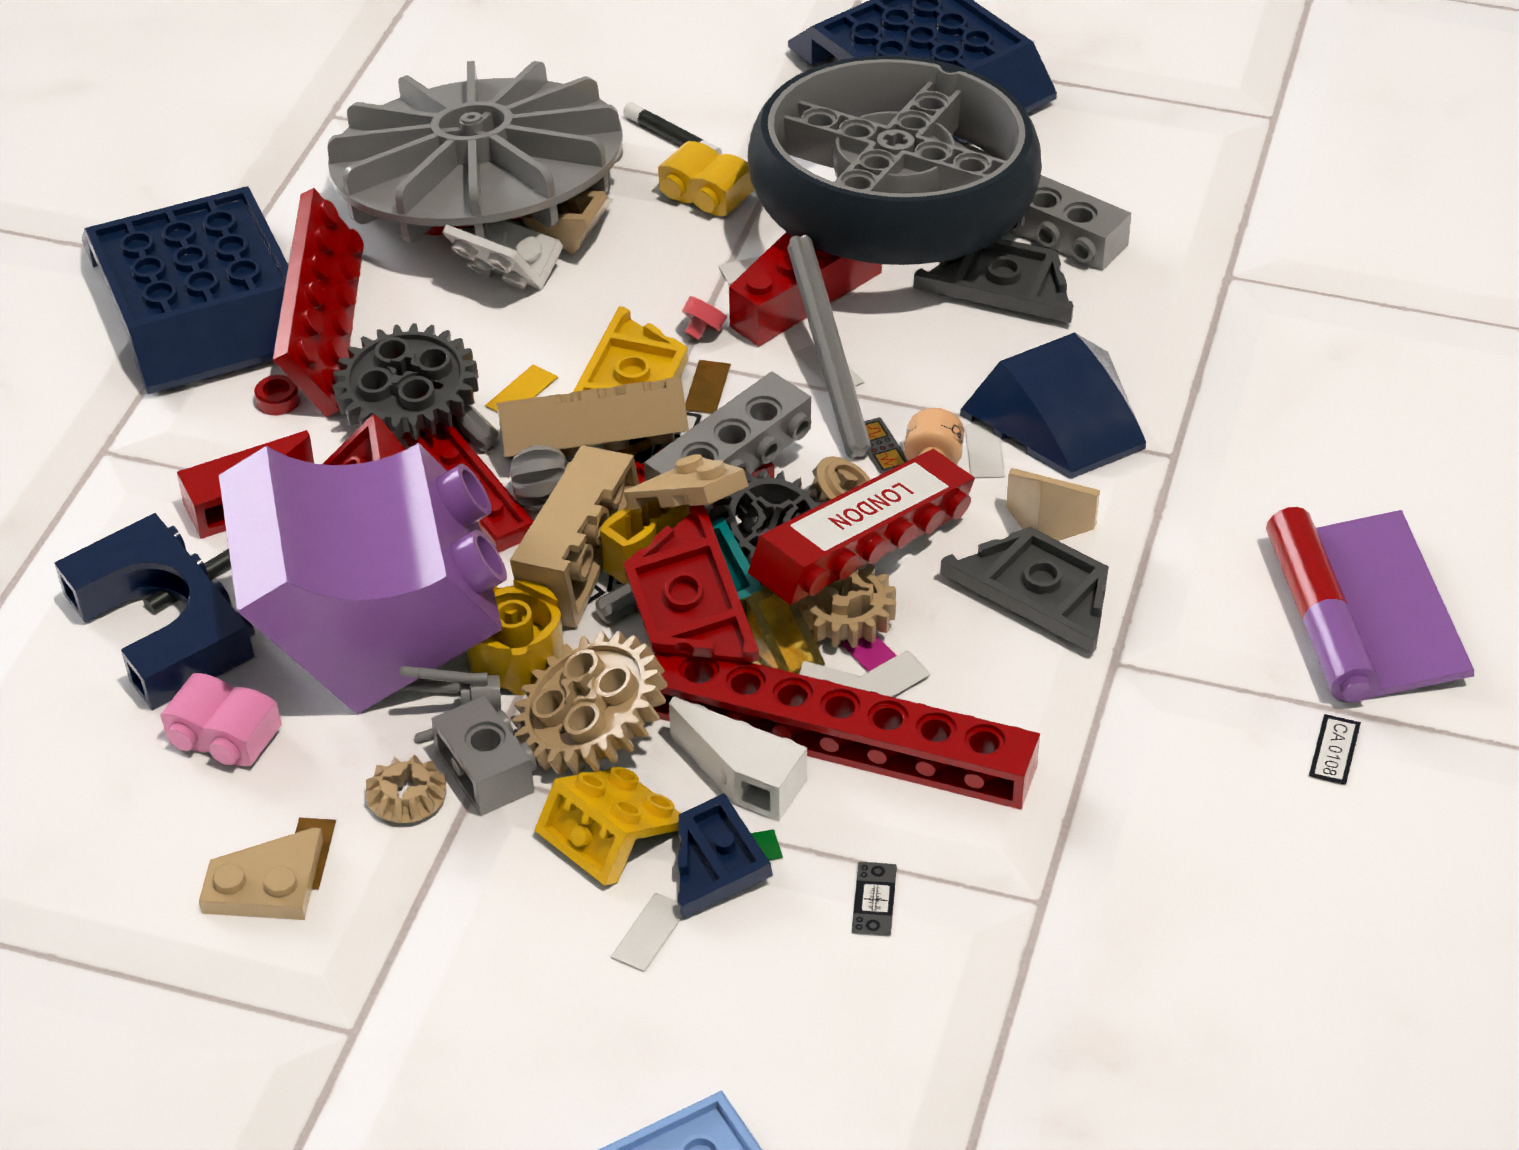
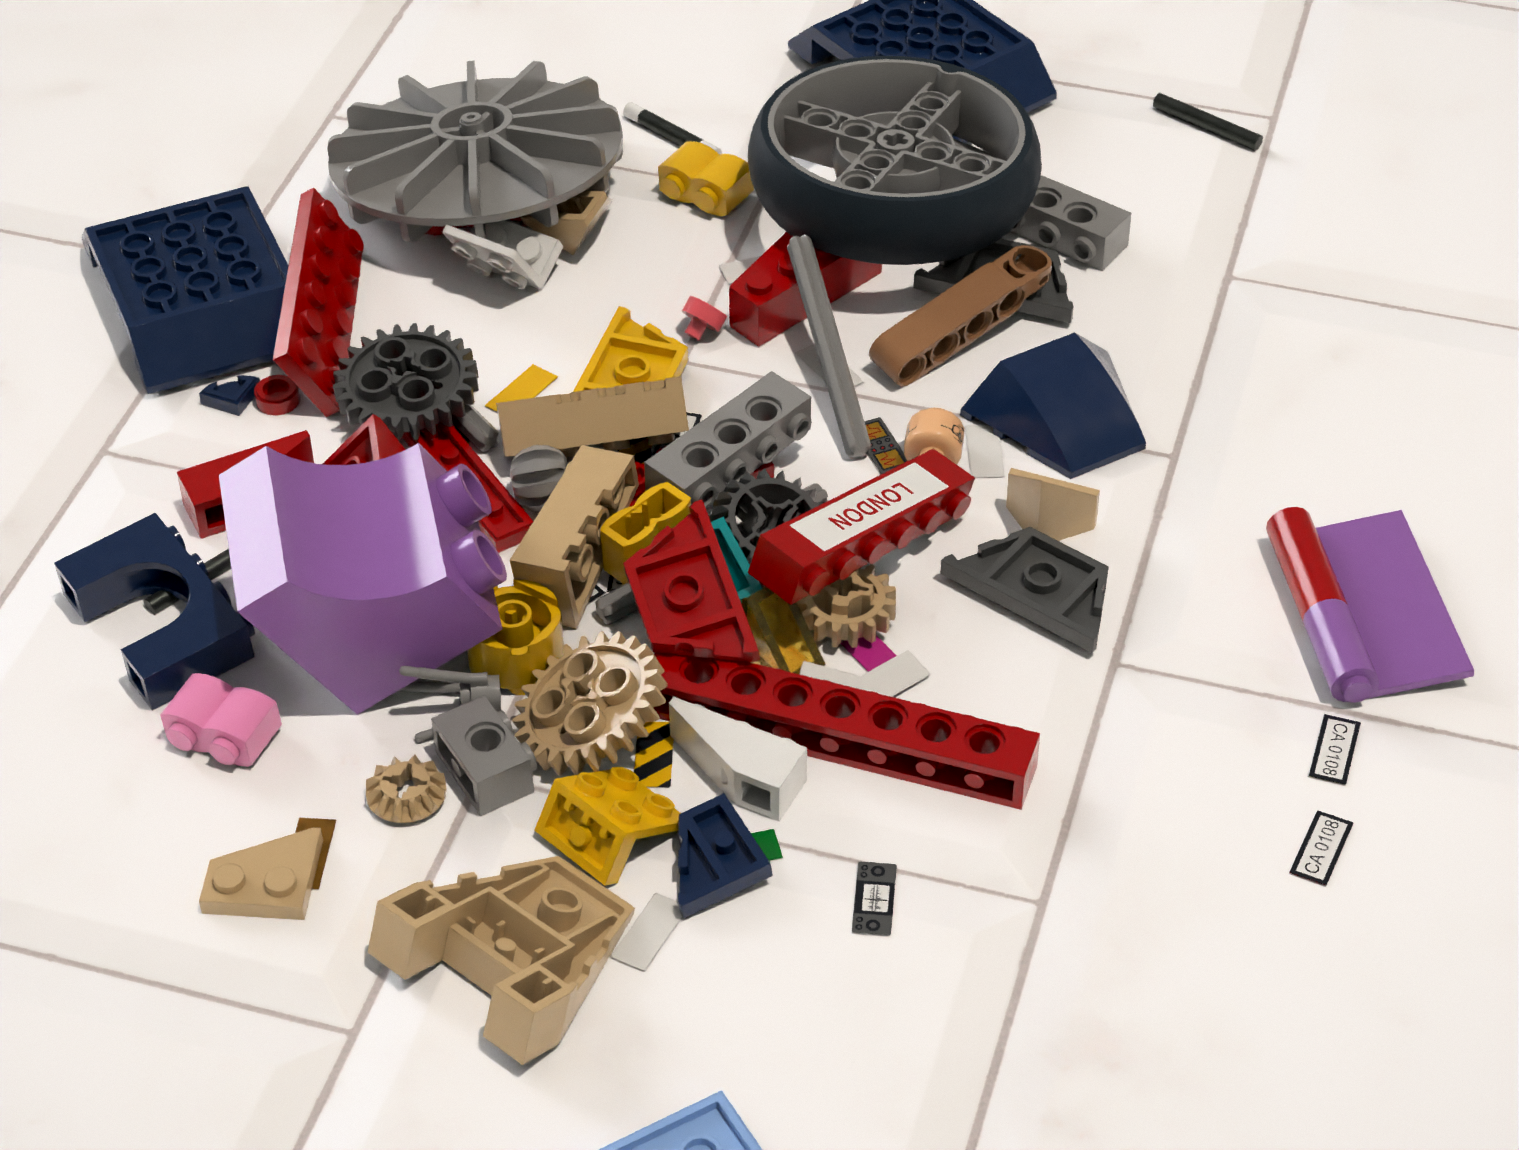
(231, 396): none -> dark blue tile
(521, 936): none -> tan wedge
(654, 755): none -> sticker
(690, 483): tan wing -> none
(707, 386): pearl gold sticker -> none
(836, 474): tan gear -> none
(960, 314): none -> medium nougat piece
(1208, 121): none -> pearl dark grey bar
(1321, 847): none -> sticker

